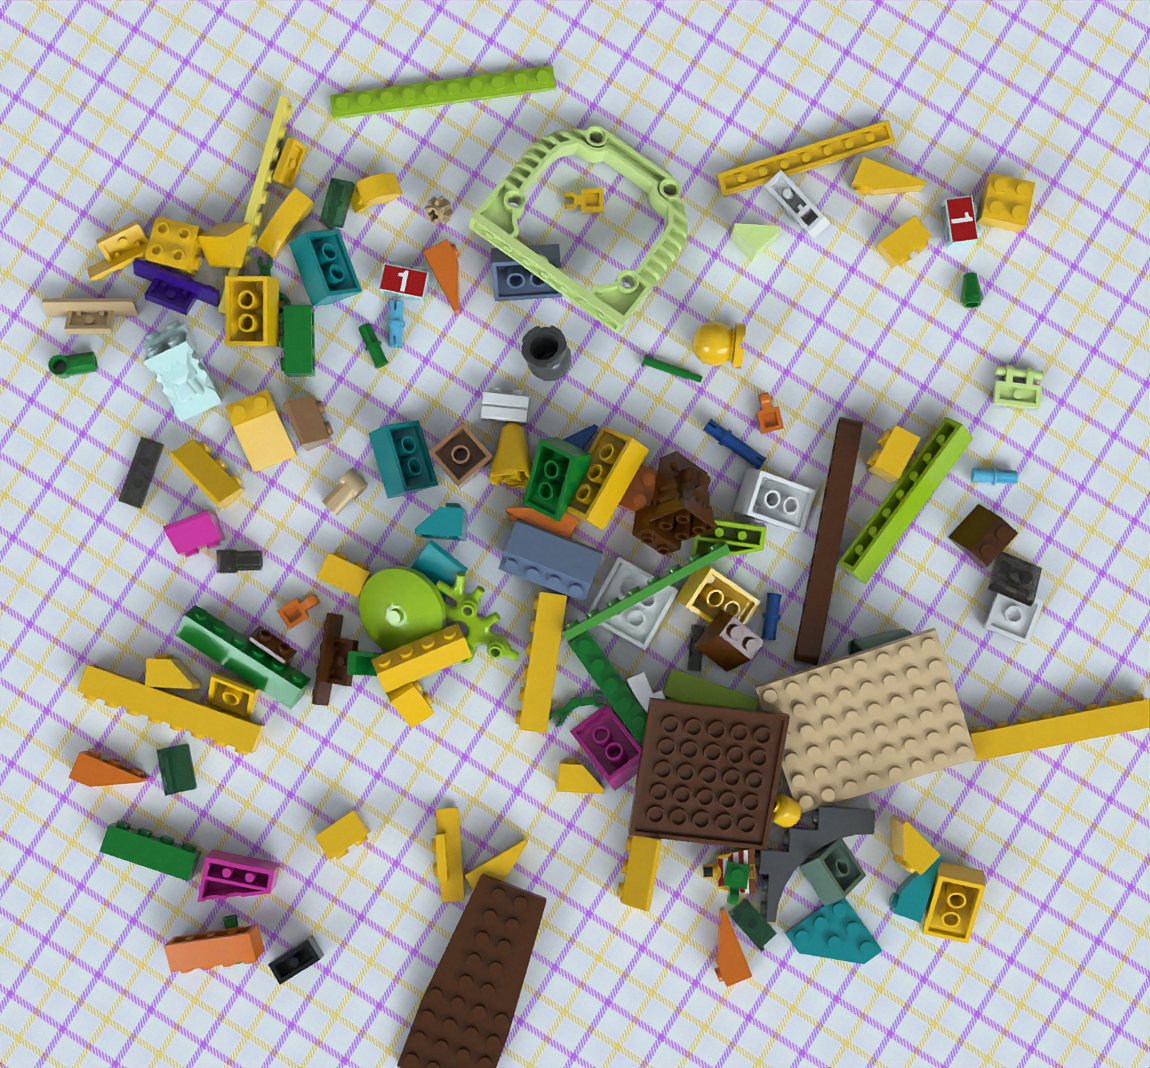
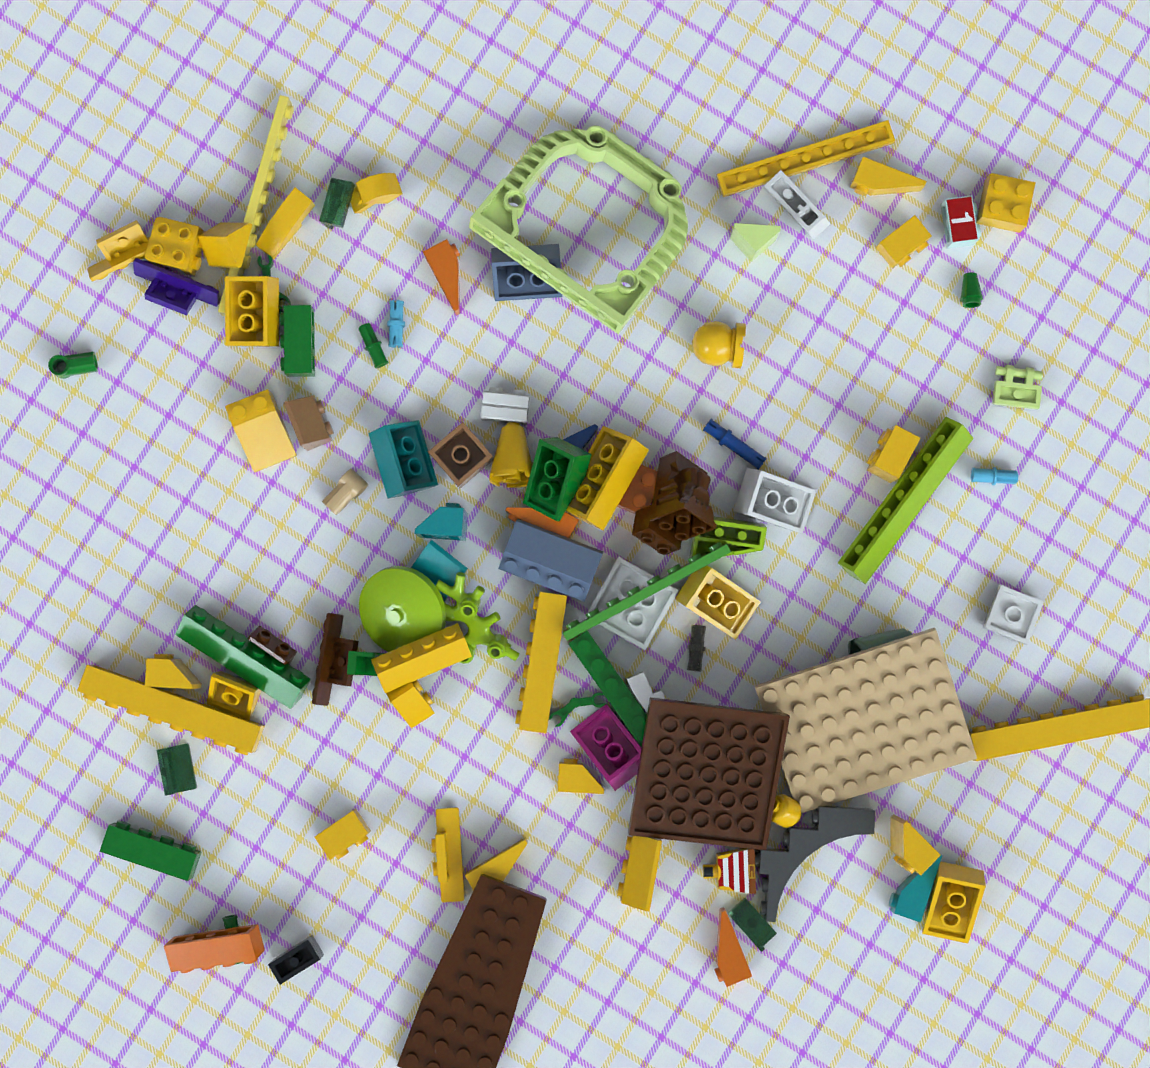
(90, 314): tan bracket -> none
(97, 771): orange slope -> none
(141, 472): clear smoke tile -> none
(180, 370): light aqua brick -> none
(195, 533): dark pink slope -> none
(208, 473): yellow slope -> none
(232, 560): clear smoke piece -> none
(236, 875): dark pink wedge -> none
(289, 163): yellow plate -> none
(296, 611): orange plate -> none
(325, 266): teal slope -> none
(343, 574): yellow brick -> none
(404, 282): red brick -> none
(438, 210): tan gear -> none
(442, 92): lime plate -> none
(546, 353): dark grey tile -> none
(590, 200): yellow plate -> none
(671, 369): green piece -> none
(689, 688): lime brick -> none
(728, 642): reddish brown slope -> none
(735, 877): green plate -> none
(768, 418): orange plate -> none
(771, 616): blue pin -> none
(828, 541): reddish brown beam -> none
(832, 871): sand green slope -> none
(834, 934): teal plate -> none
(982, 535): reddish brown slope -> none
(1015, 578): clear smoke plate -> none

